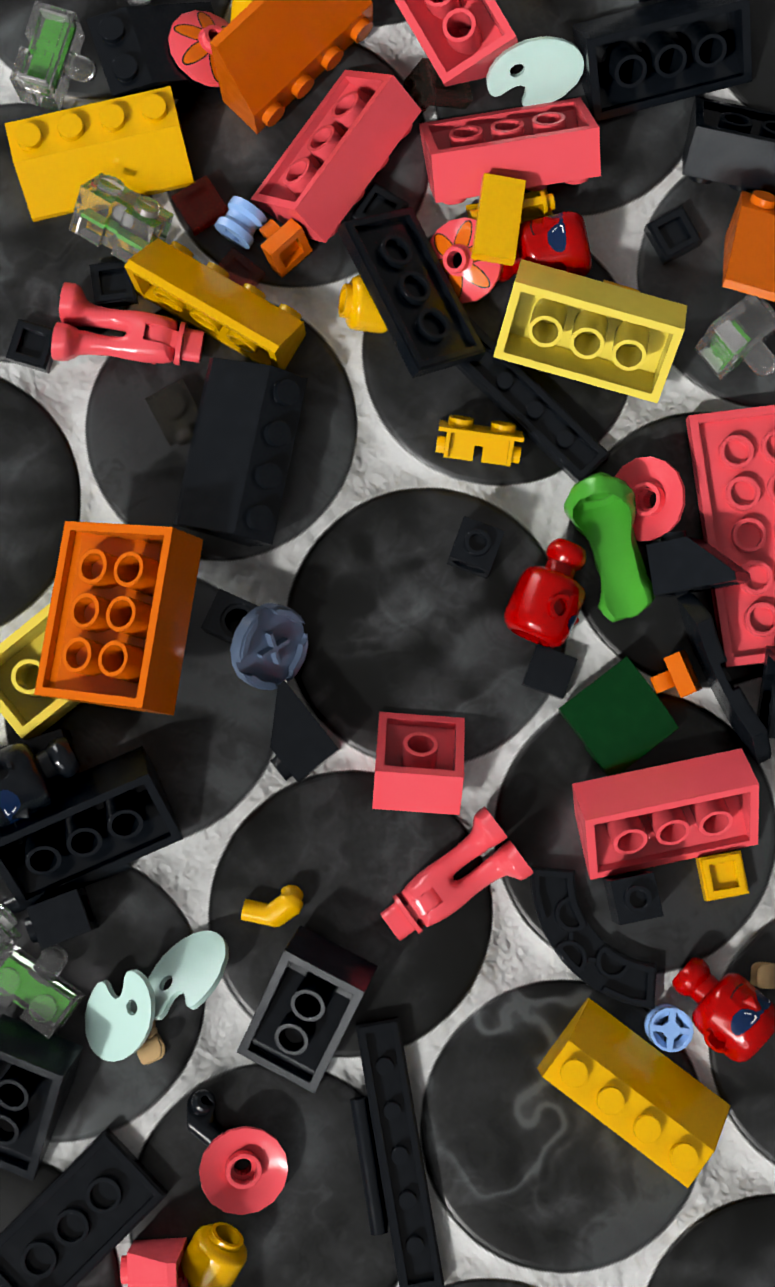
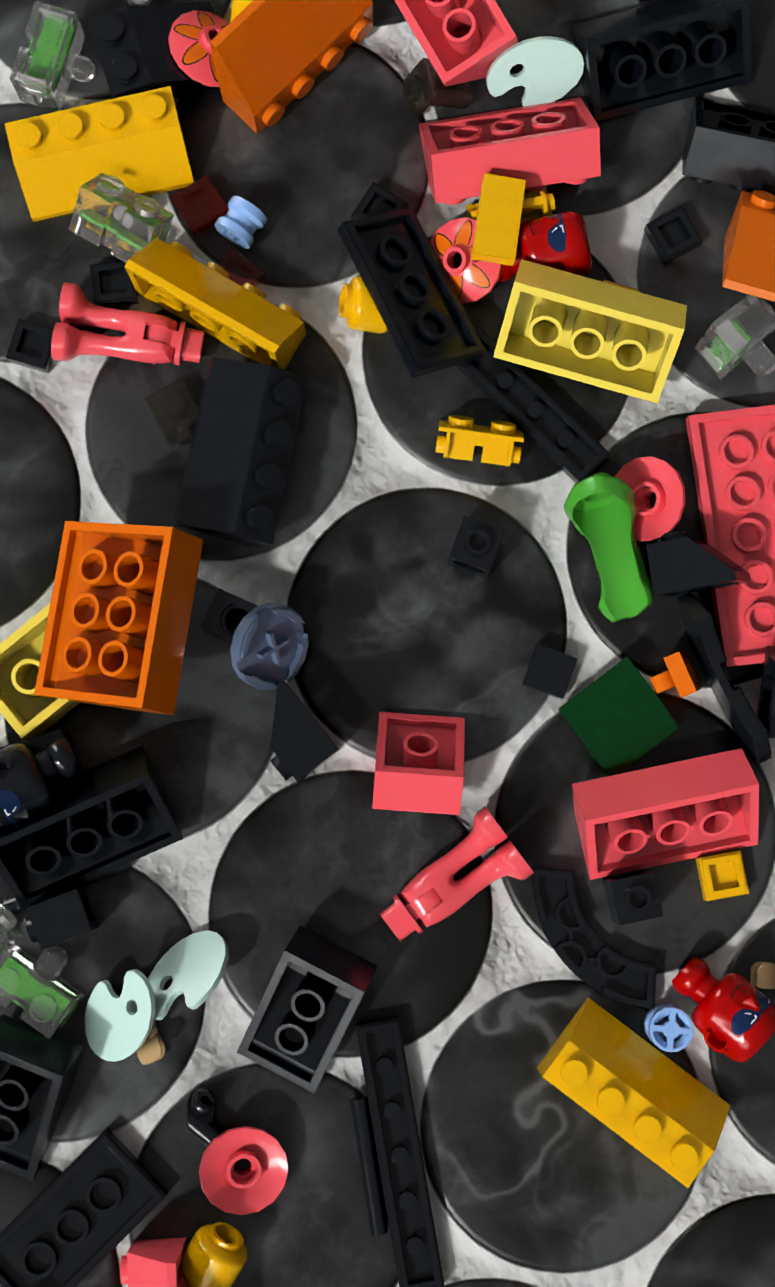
(277, 911): yellow arm -> none
(284, 245): orange tile -> none
(338, 152): coral slope -> none
(547, 597): red piece -> none

